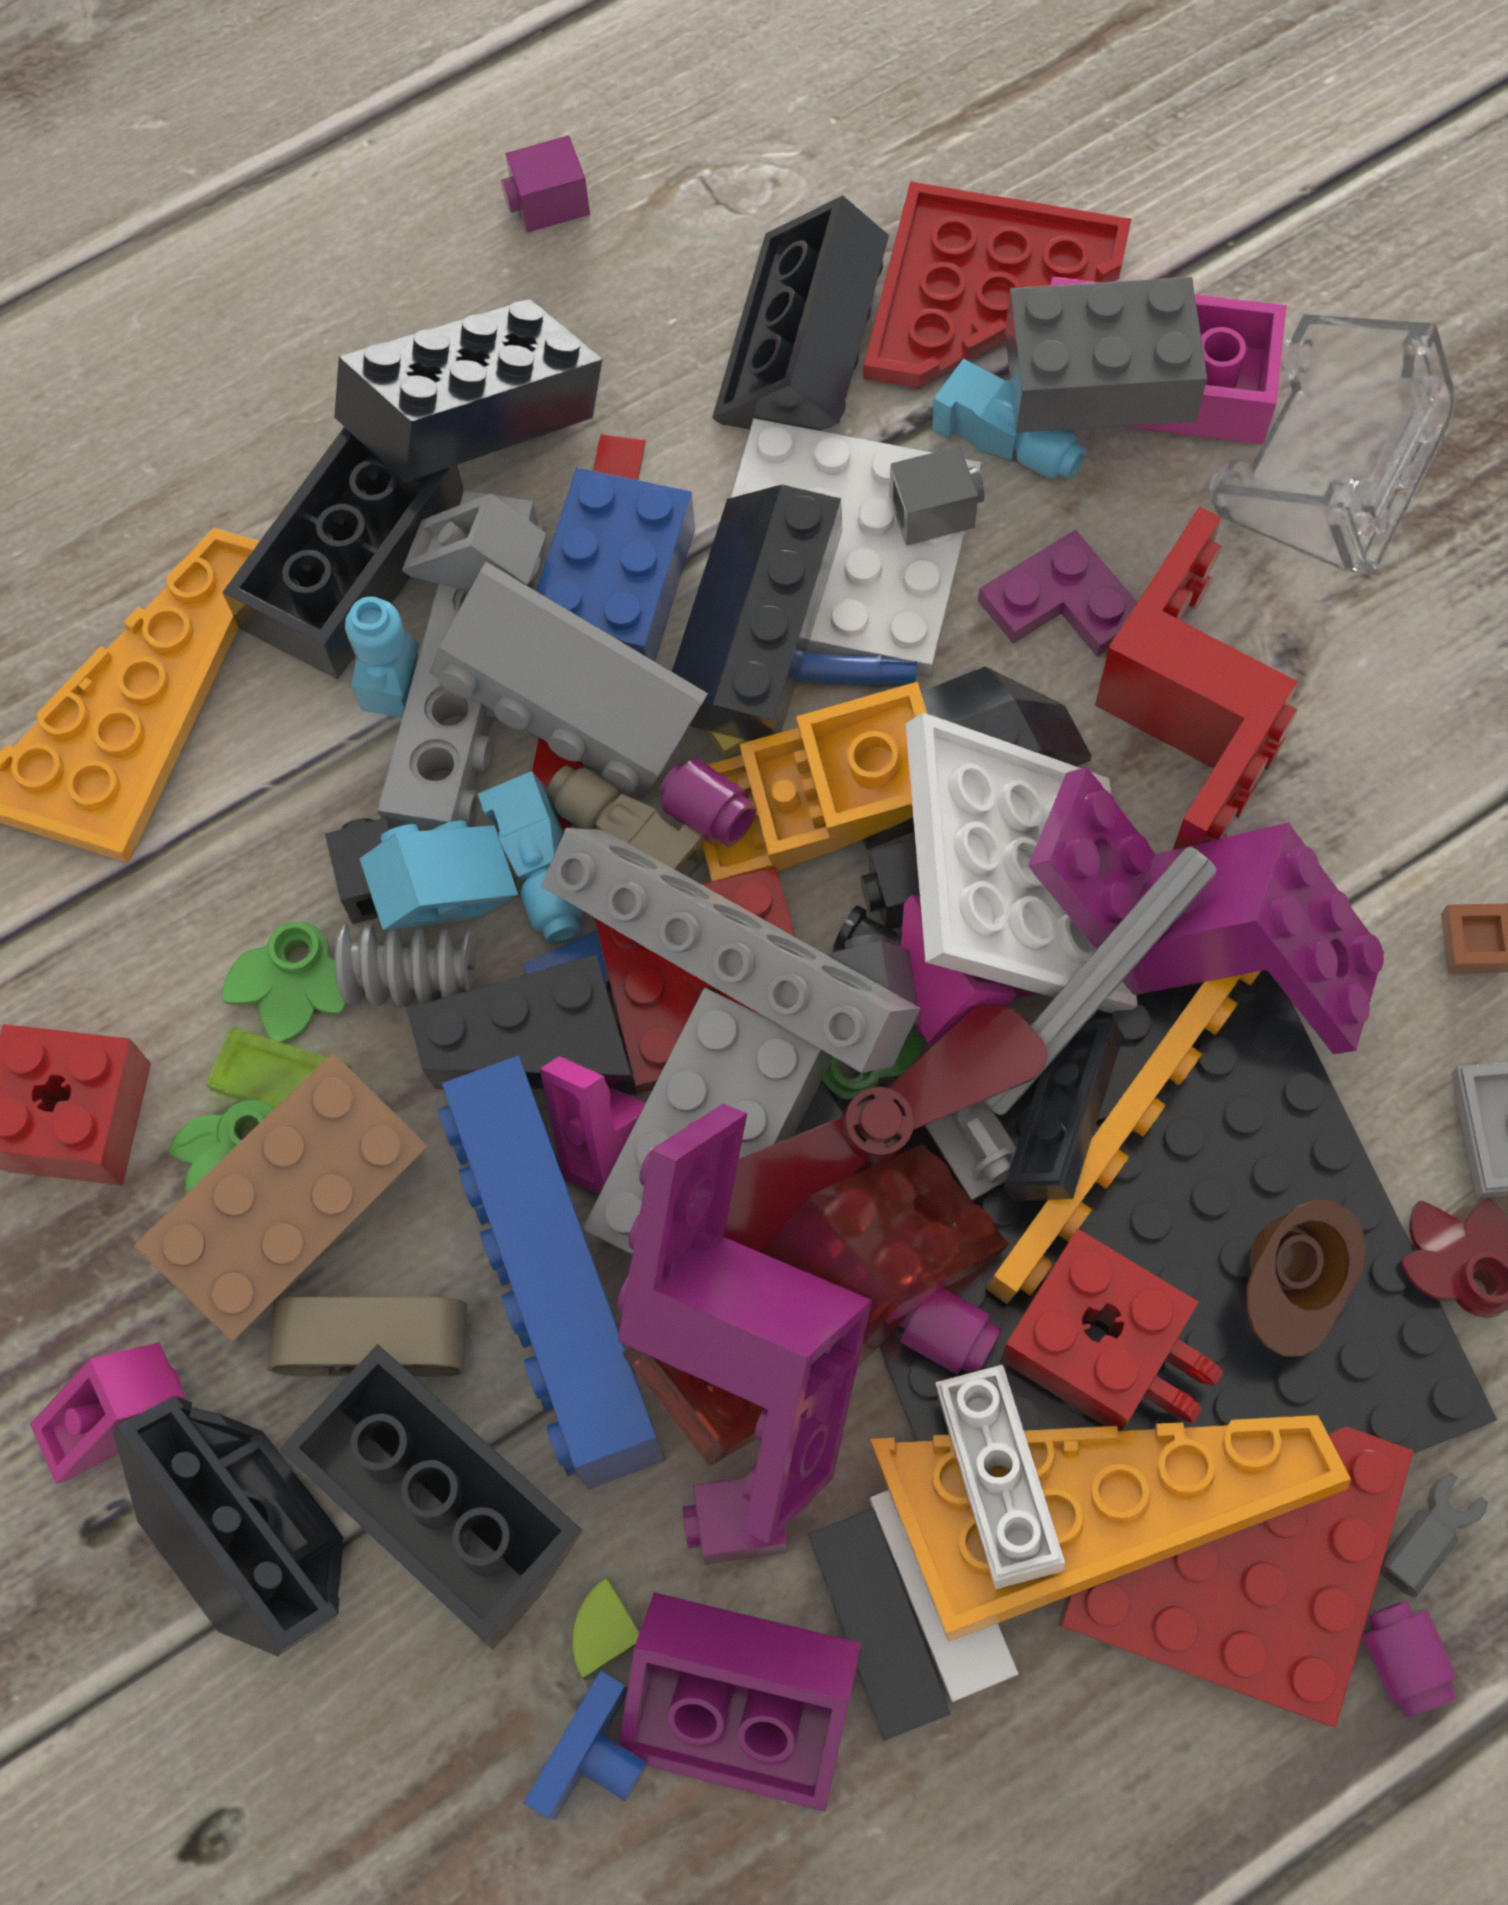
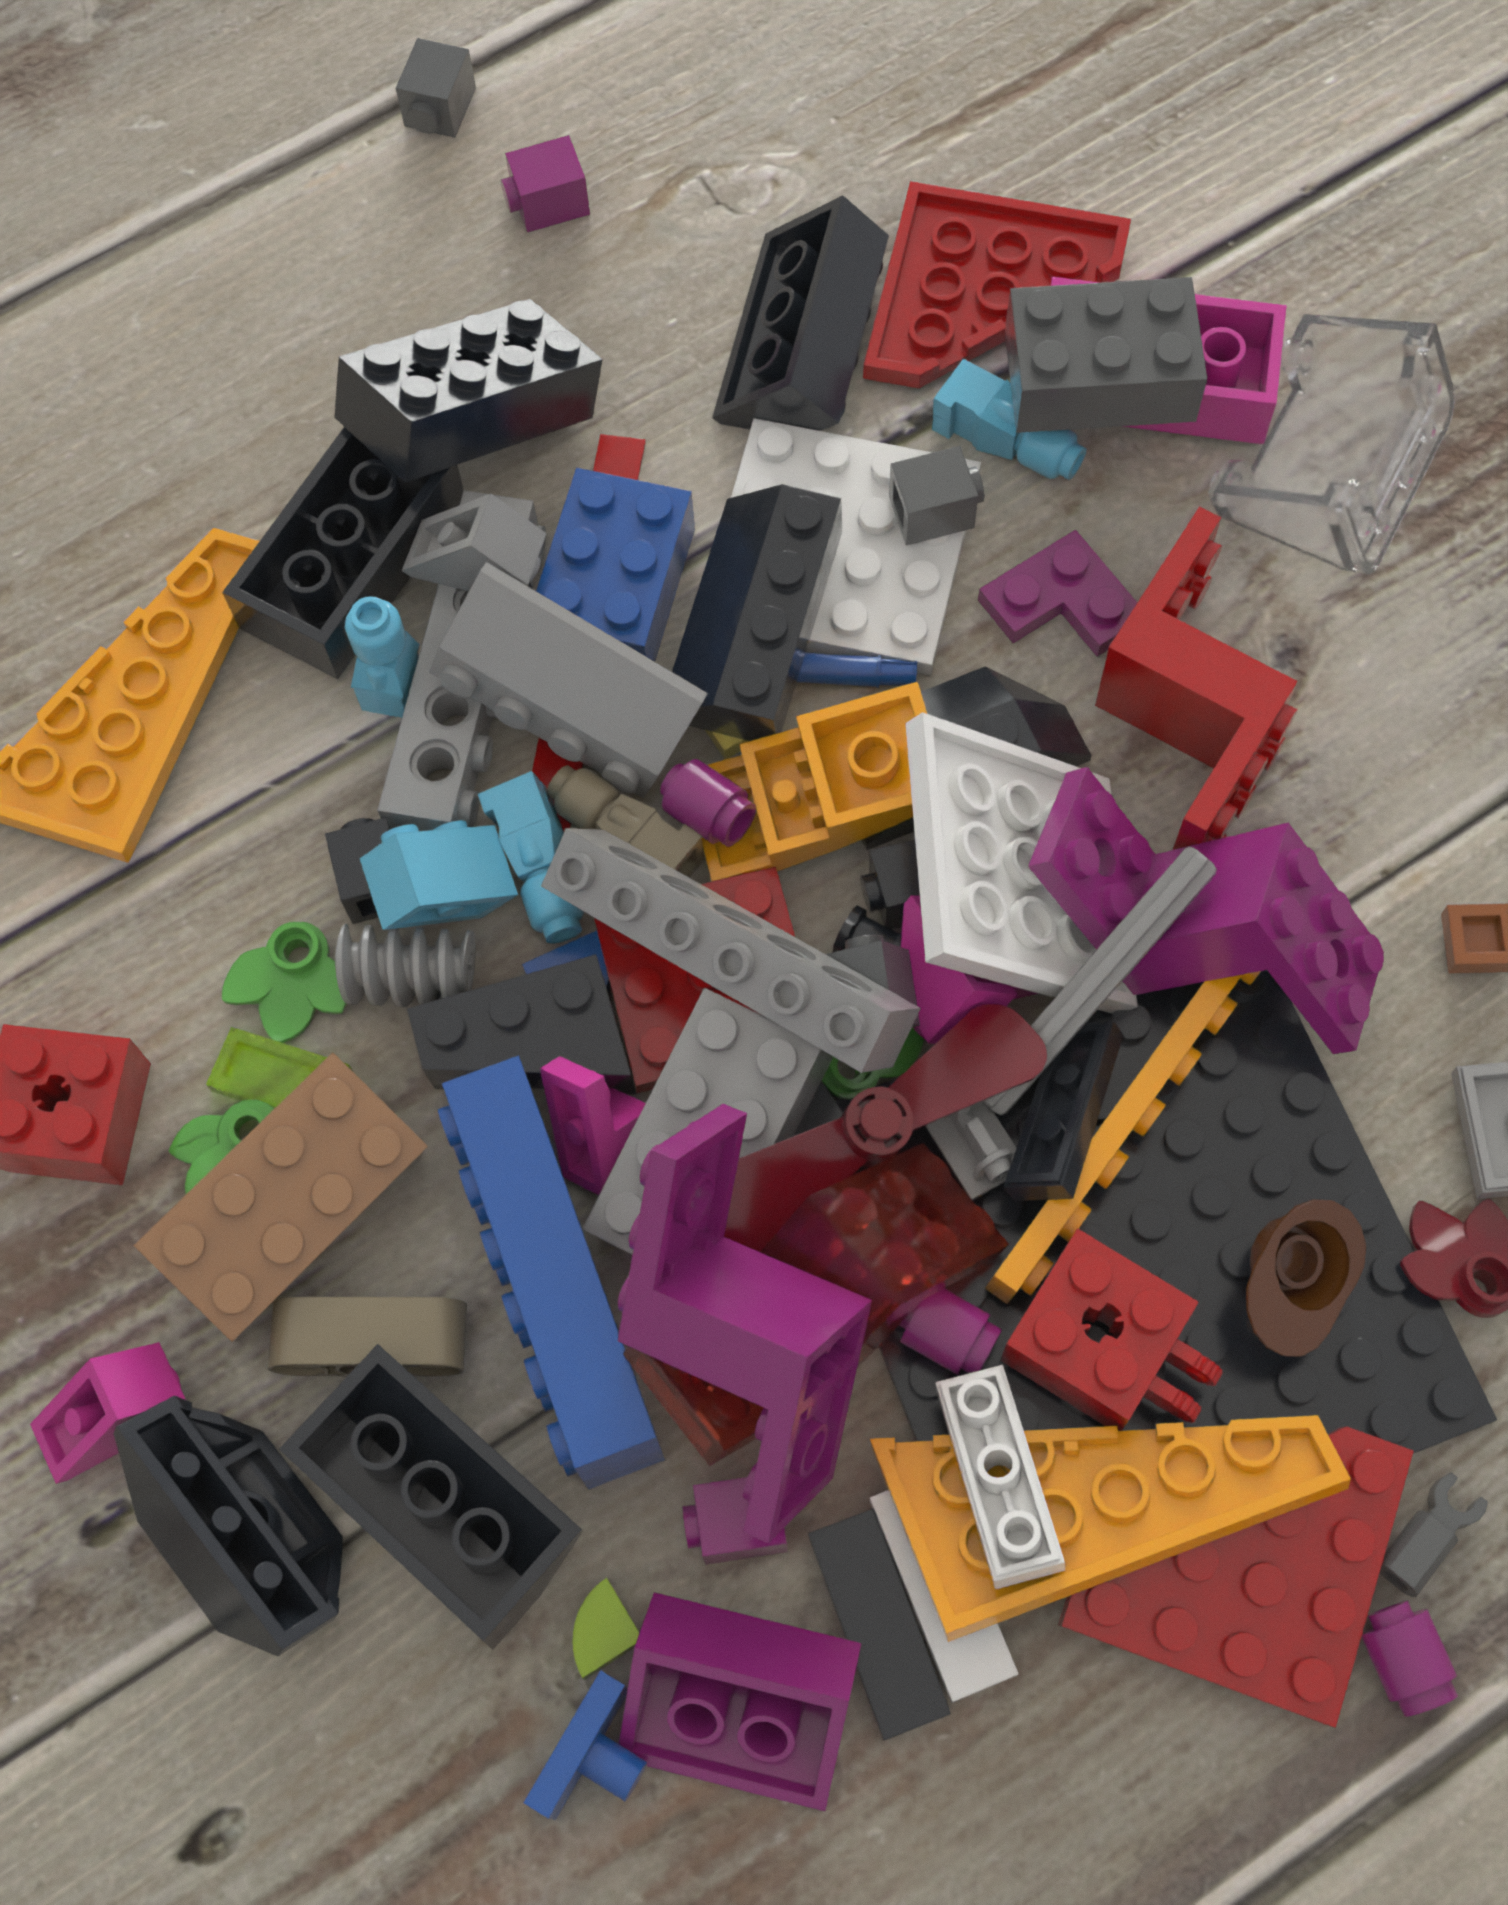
(436, 87): none -> dark grey brick

